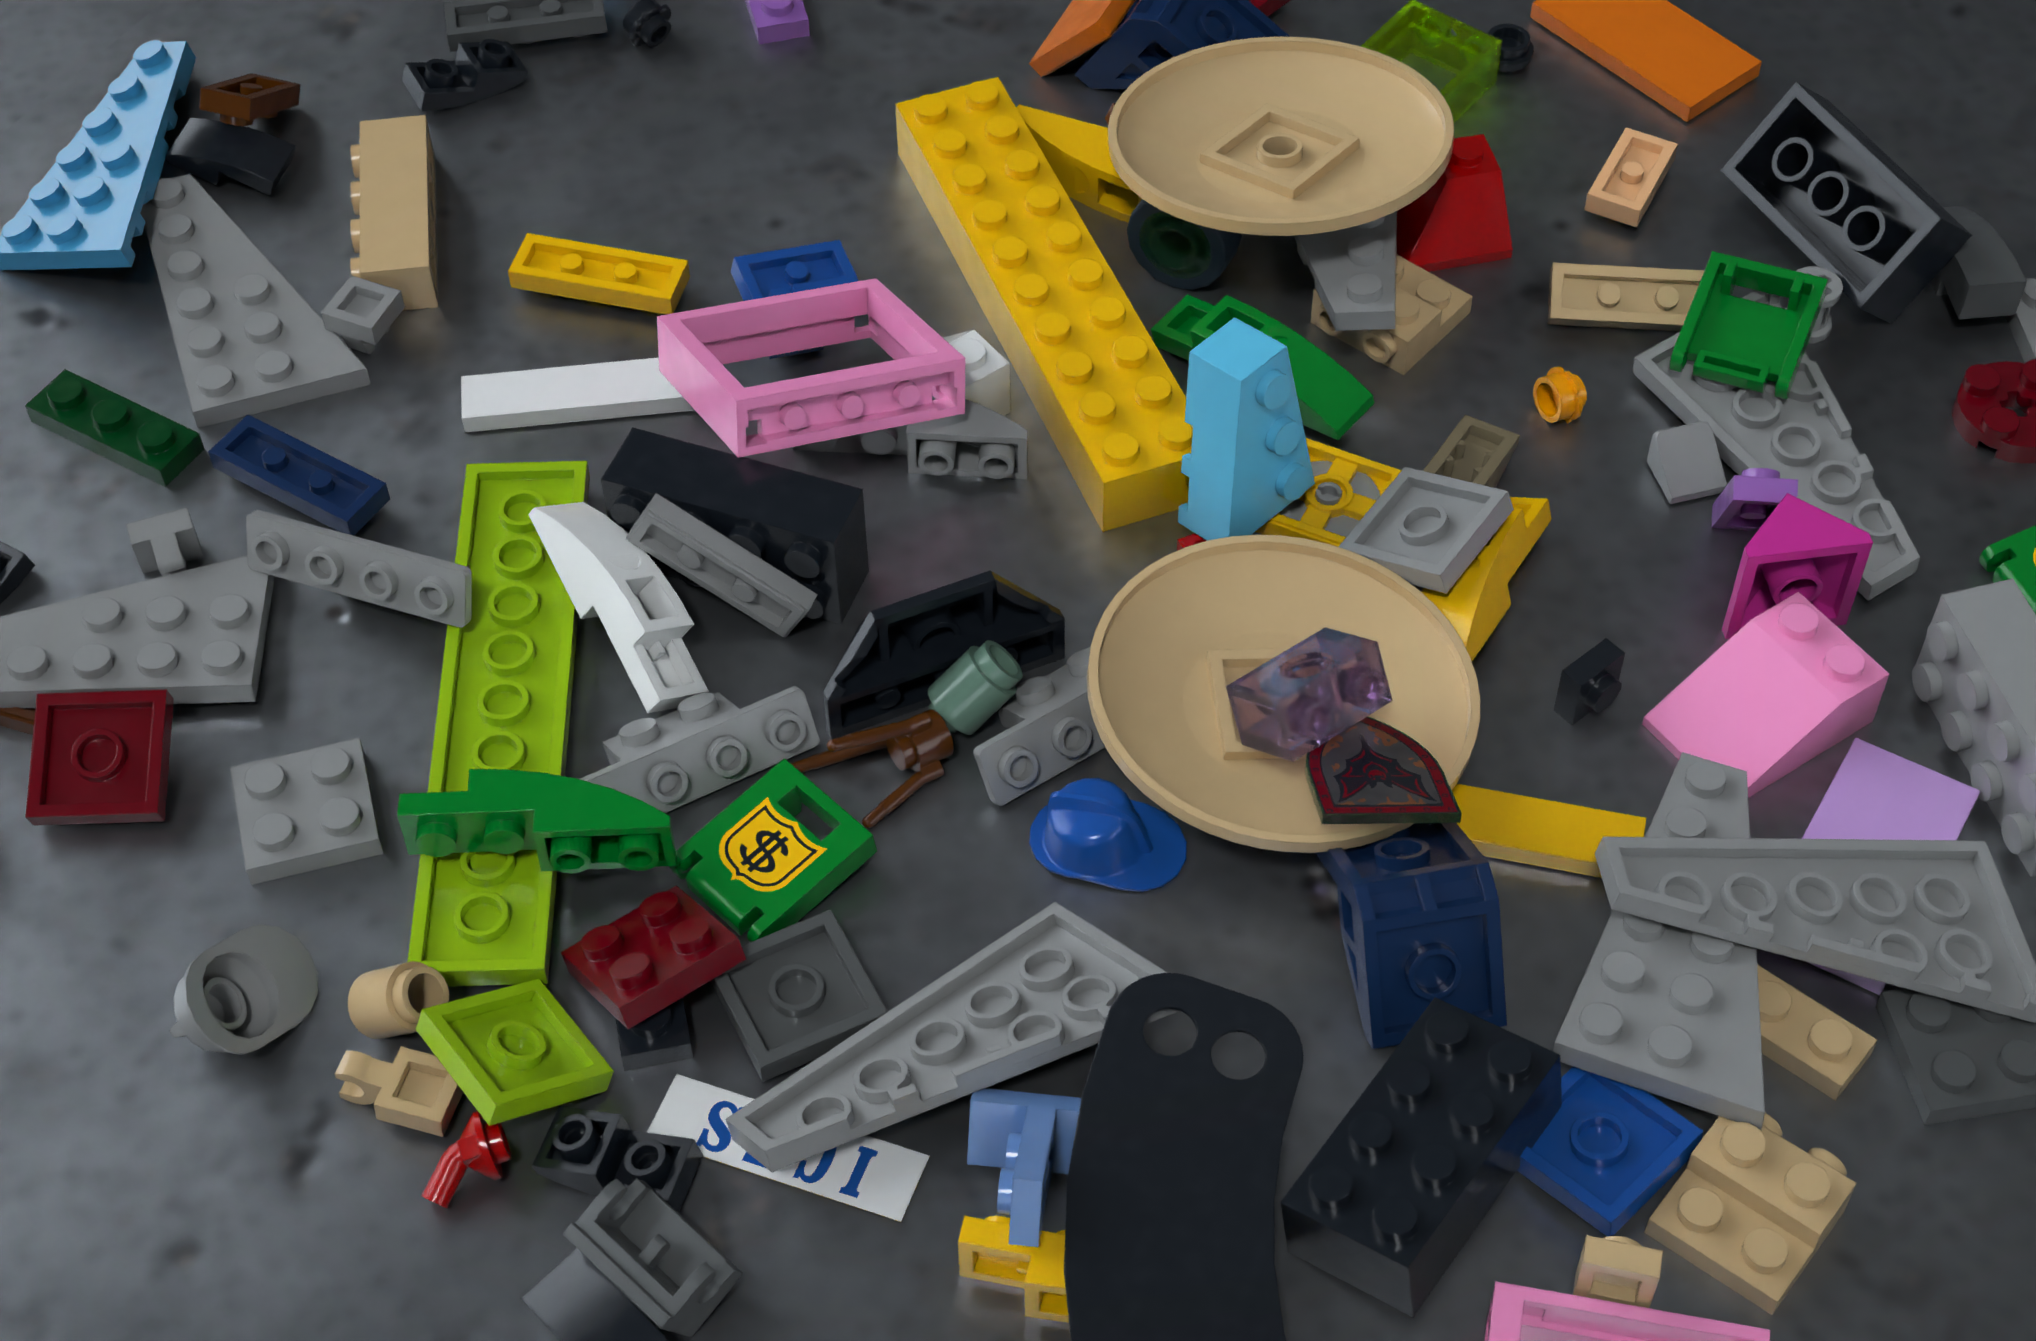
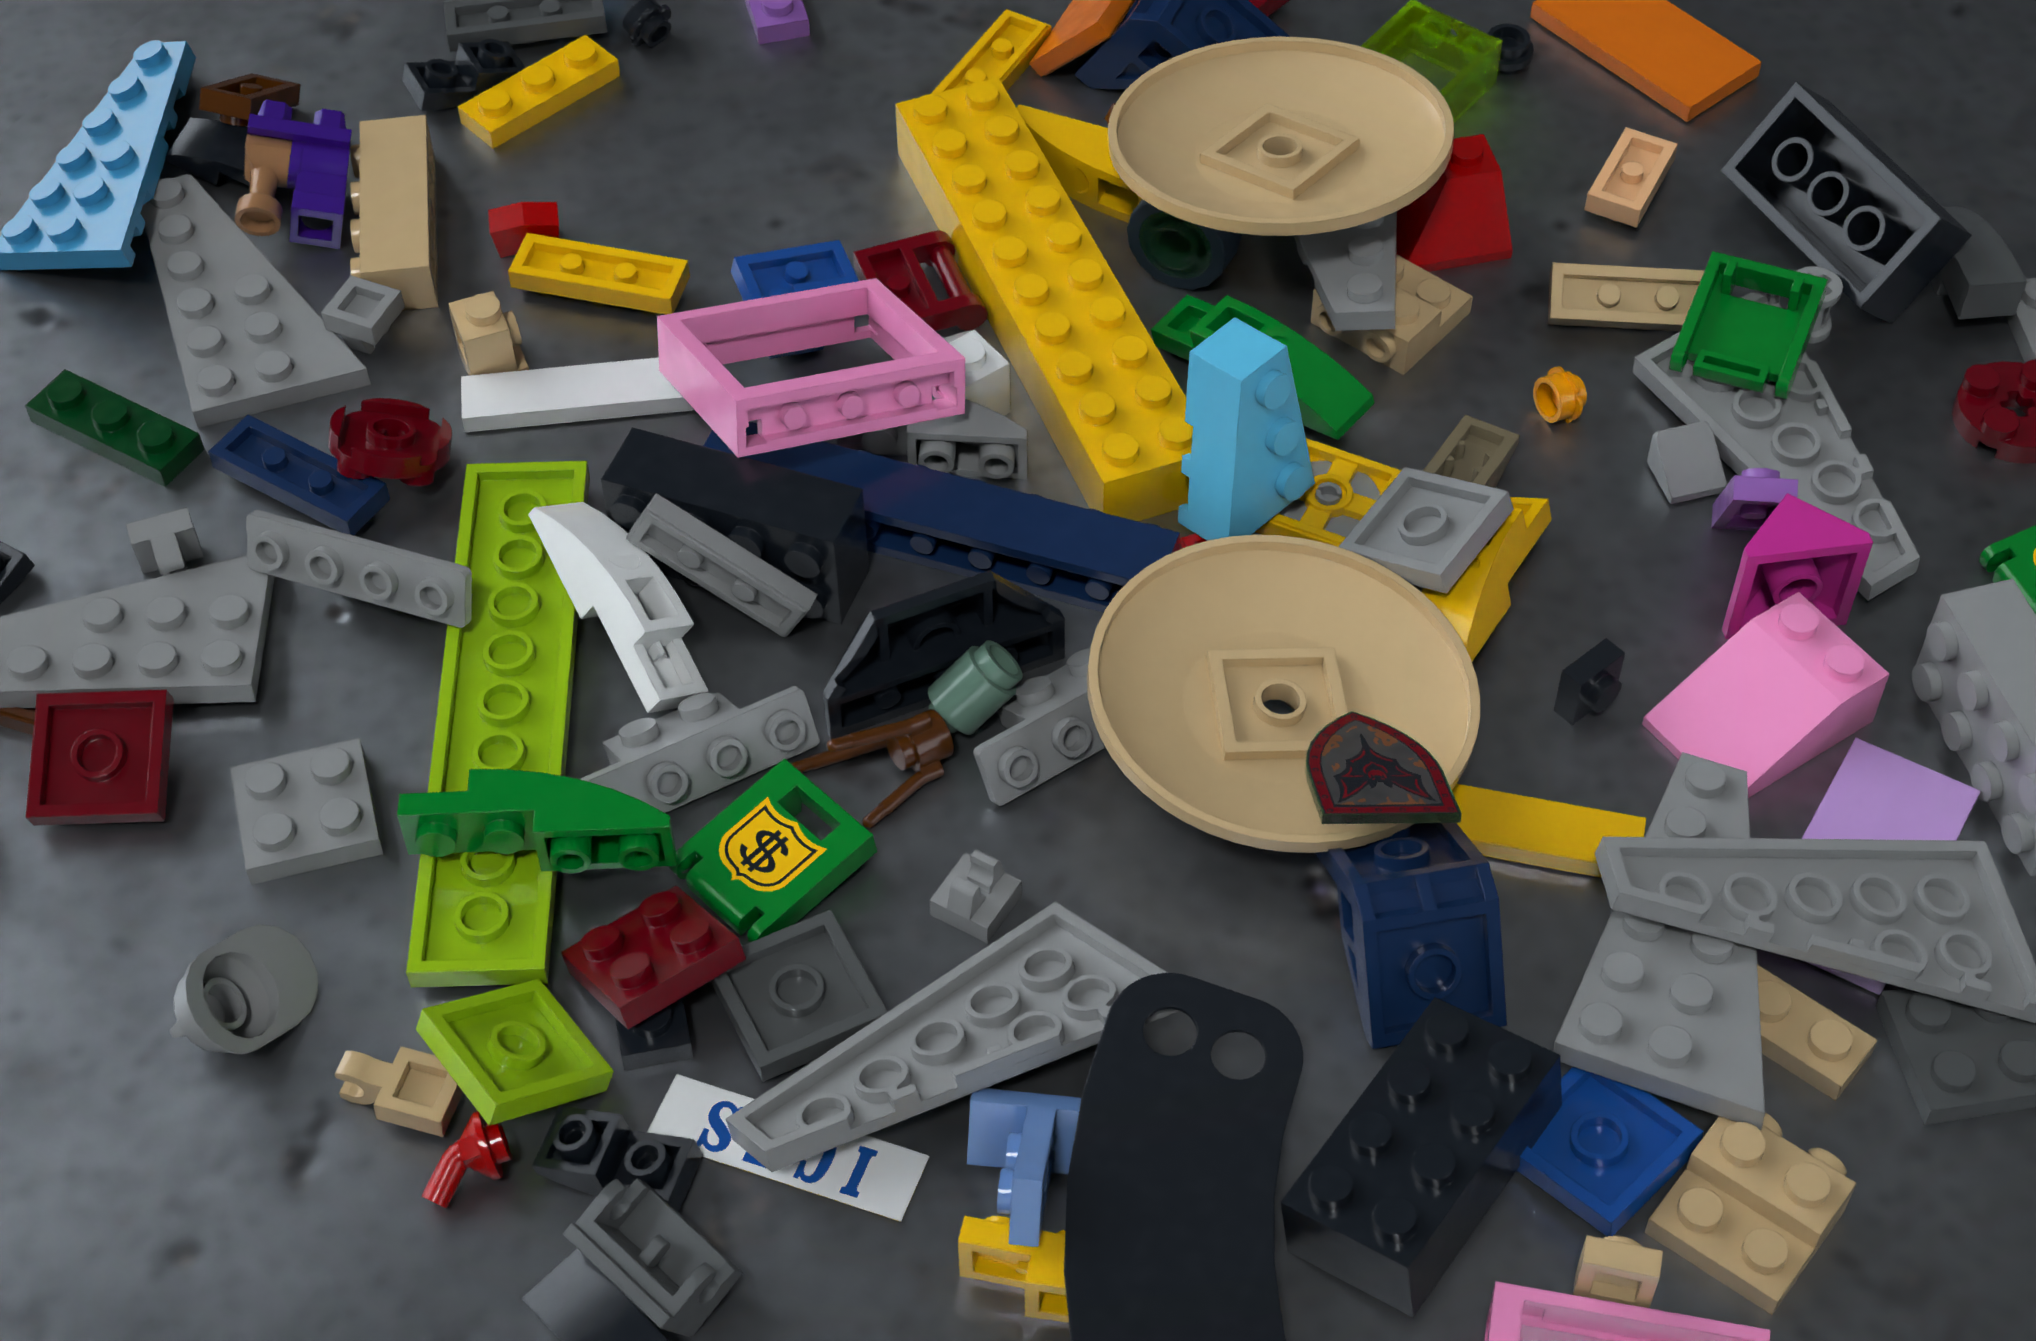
(296, 157): none -> dark purple hips
(389, 441): none -> dark red plate
(391, 998): tan brick -> none
(486, 336): none -> tan brick
(513, 221): none -> red piece
(539, 91): none -> yellow plate
(899, 270): none -> dark red plate
(976, 896): none -> light grey tile
(983, 527): none -> dark blue brick
(1000, 52): none -> yellow tile
(1106, 838): blue piece -> none
(1309, 693): clear purple brick -> none

